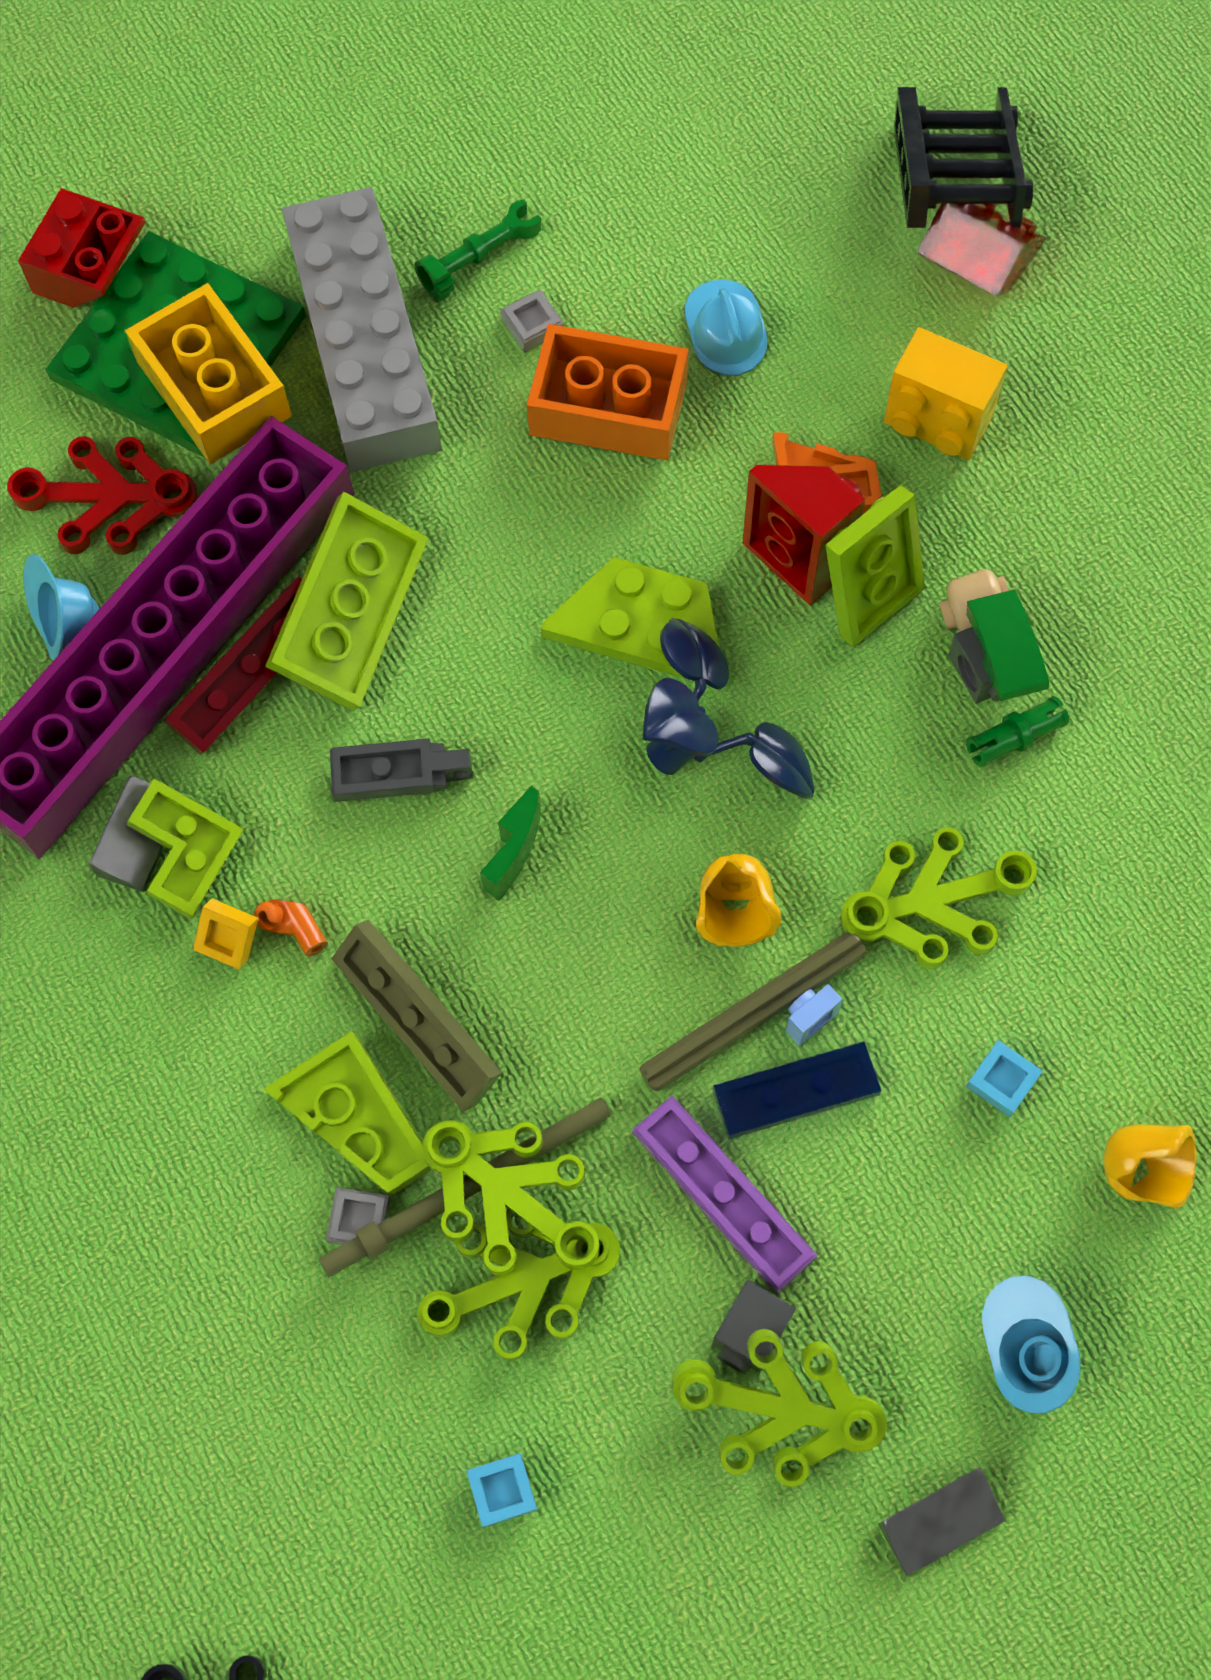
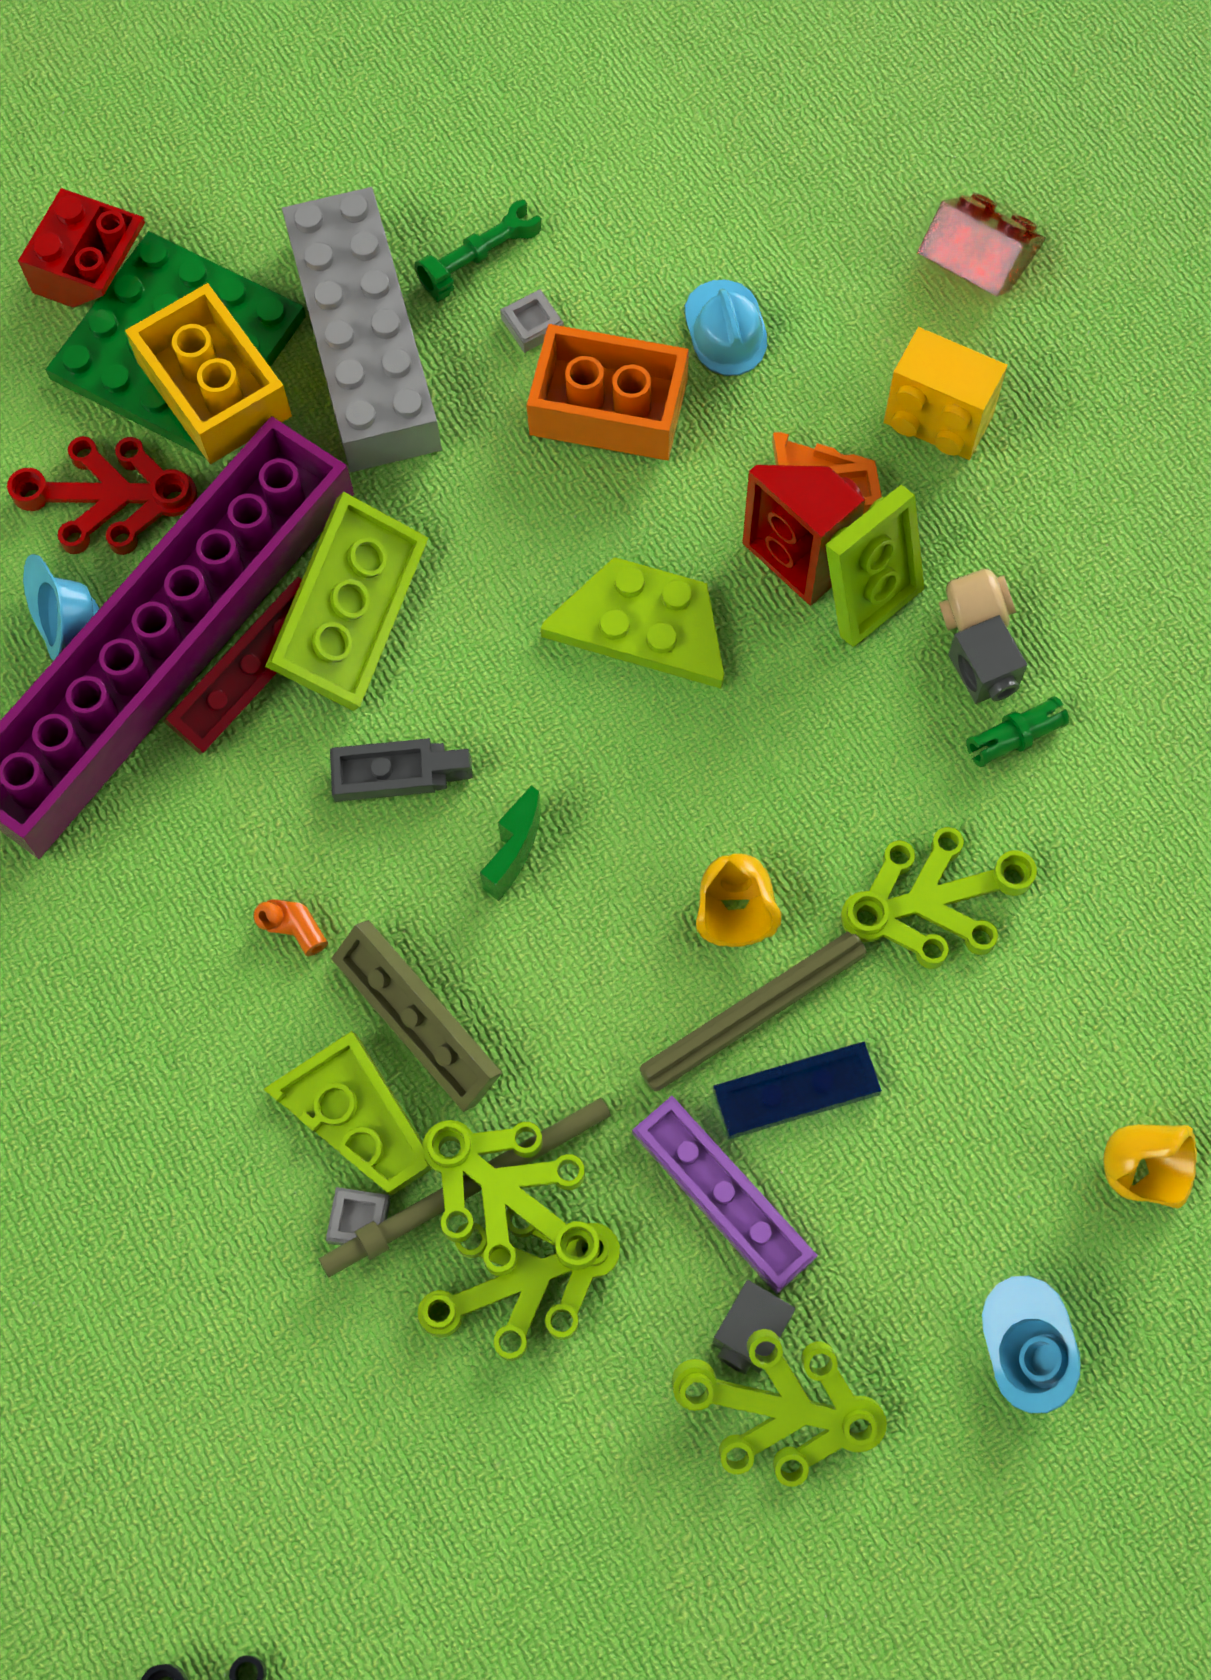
(123, 852): flat silver slope -> none
(197, 843): lime plate -> none
(225, 933): yellow plate -> none
(501, 1490): medium azure plate -> none
(683, 730): dark blue plant -> none
(811, 1013): light blue plate -> none
(919, 167): black fence -> none
(942, 1521): flat silver slope -> none
(1004, 1078): medium azure plate -> none
(1008, 645): green slope -> none

